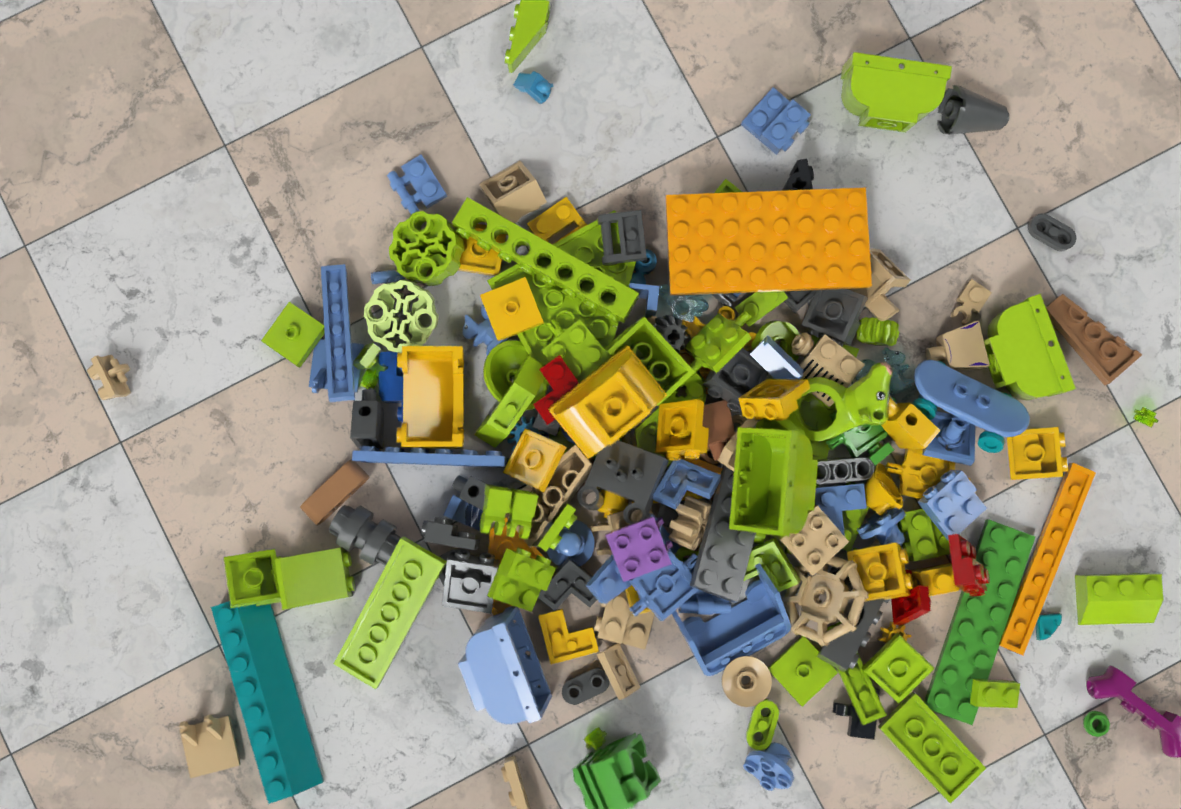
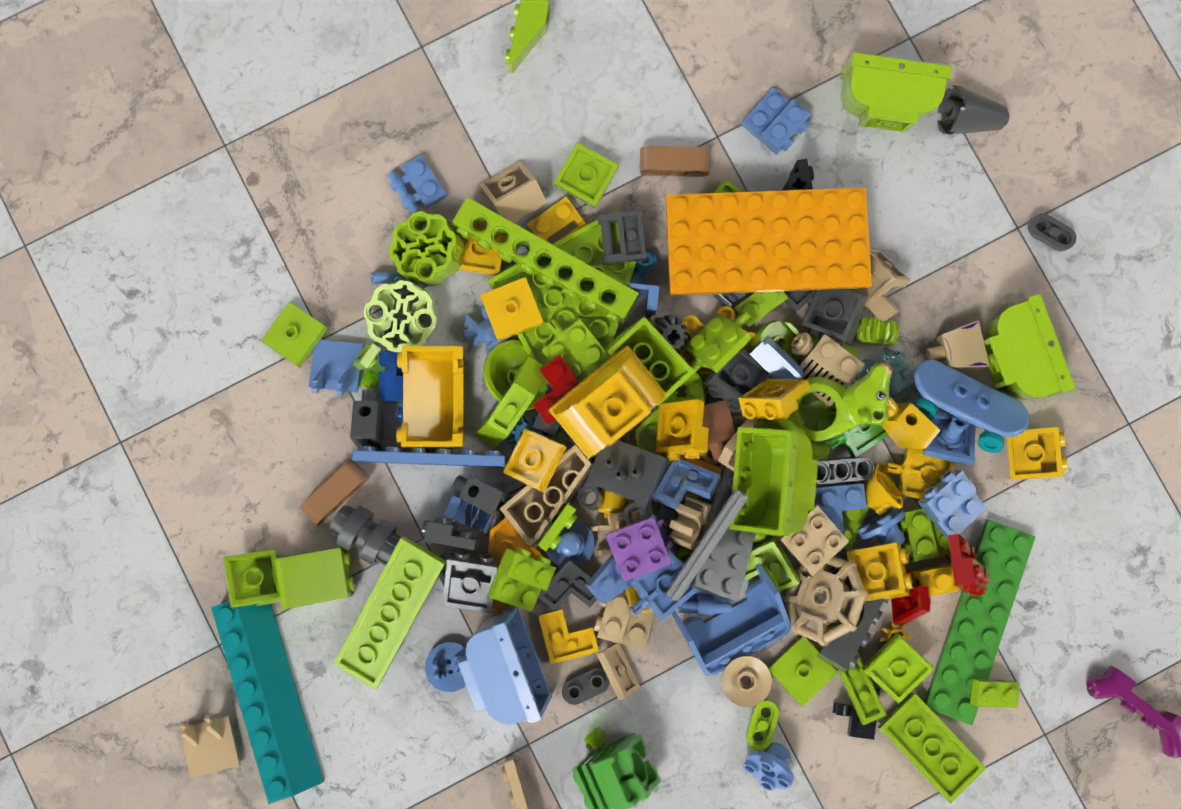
(111, 375): tan hips -> none
(337, 333): medium blue plate -> none
(438, 669): none -> medium blue plate
(502, 500): lime legs -> none
(533, 85): dark azure piece -> none
(586, 175): none -> lime plate
(674, 161): none -> medium nougat beam
(684, 306): clear light blue animal -> none
(706, 545): none -> light grey axle
(879, 452): bright green plate -> none
(971, 299): tan plate -> none
(1046, 558): light orange plate -> none
(1047, 625): teal tile -> none
(1097, 347): medium nougat wing -> none
(1103, 726): bright green plate -> none
(1118, 598): lime slope -> none
(1145, 417): clear neon green plate -> none

